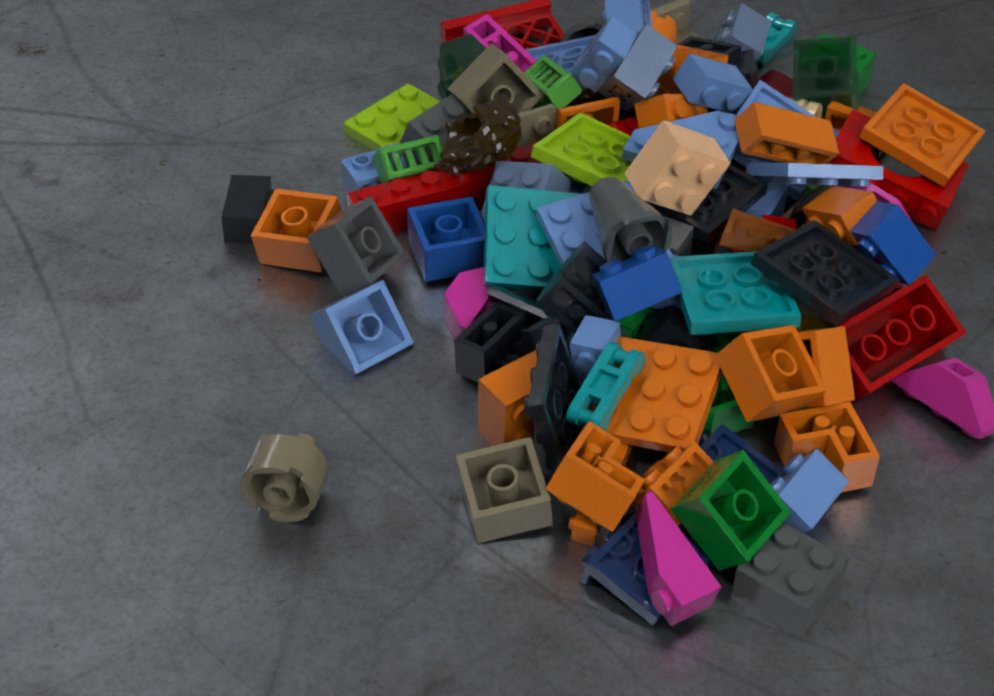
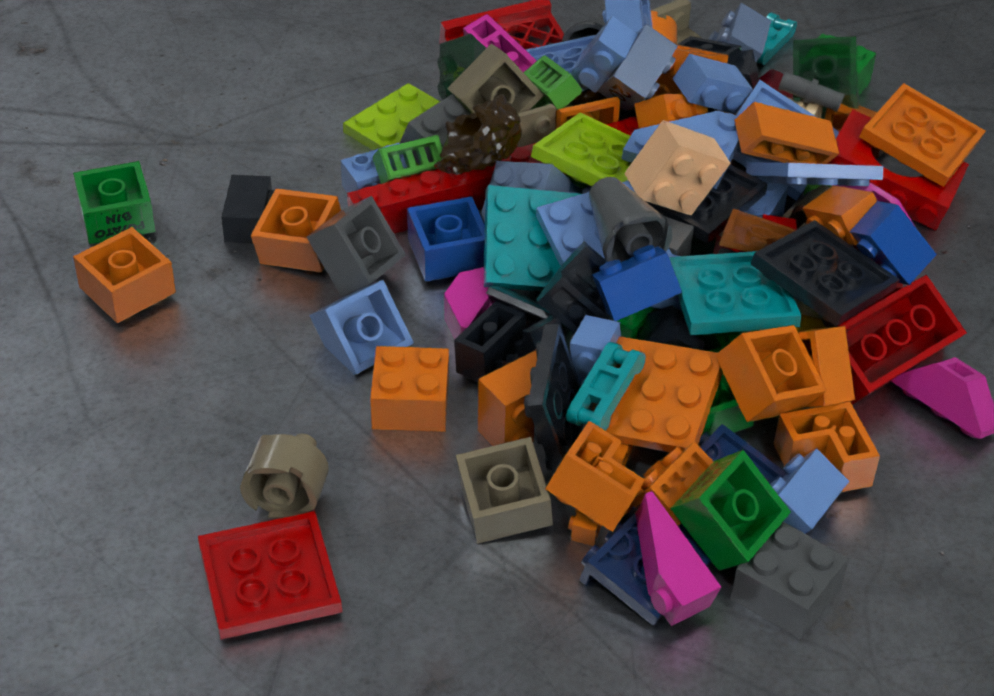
(114, 201): none -> green brick
(124, 274): none -> orange brick
(269, 575): none -> red plate
(410, 389): none -> orange brick
(811, 91): none -> dark grey pin

